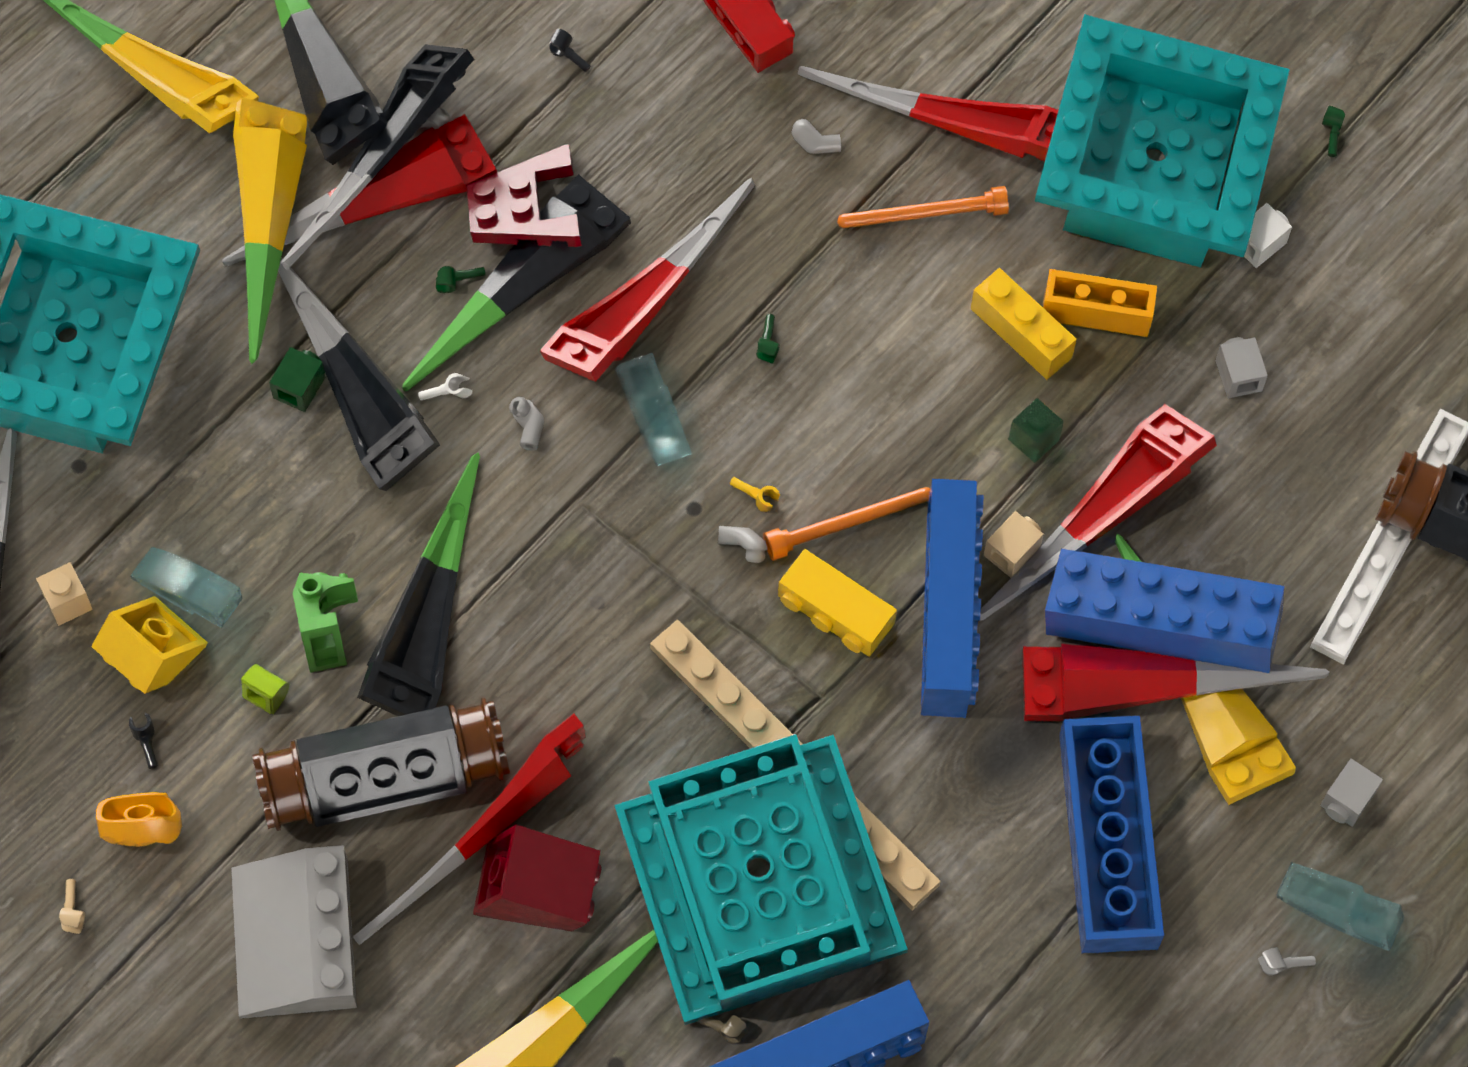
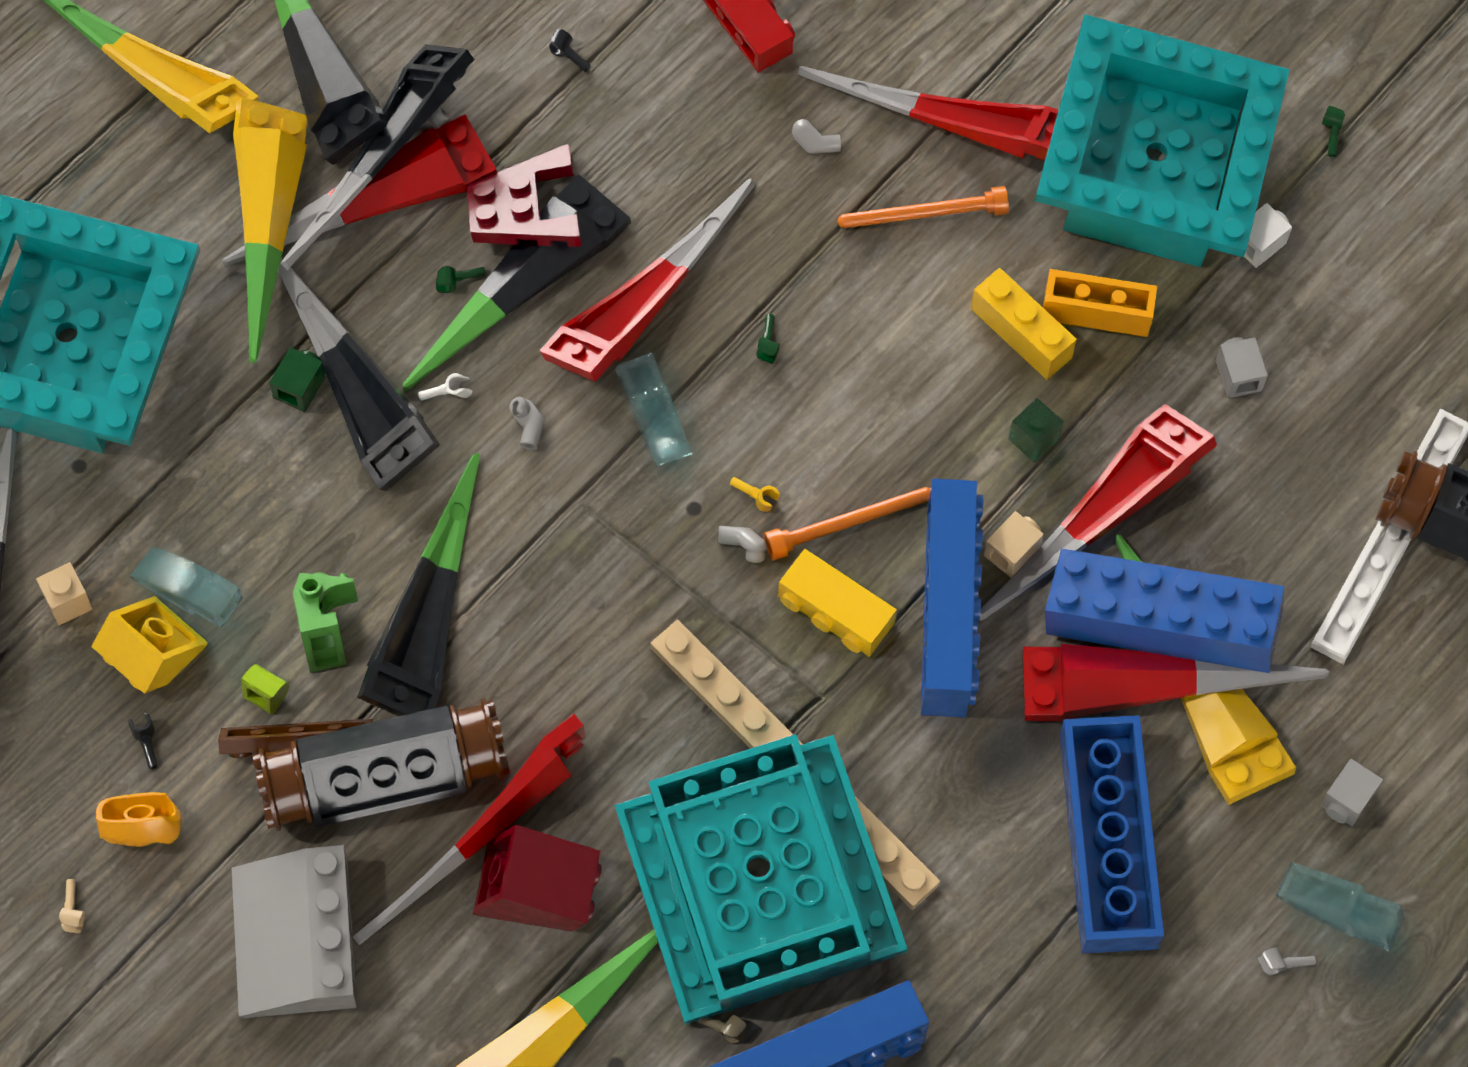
(242, 741): none -> reddish brown plate

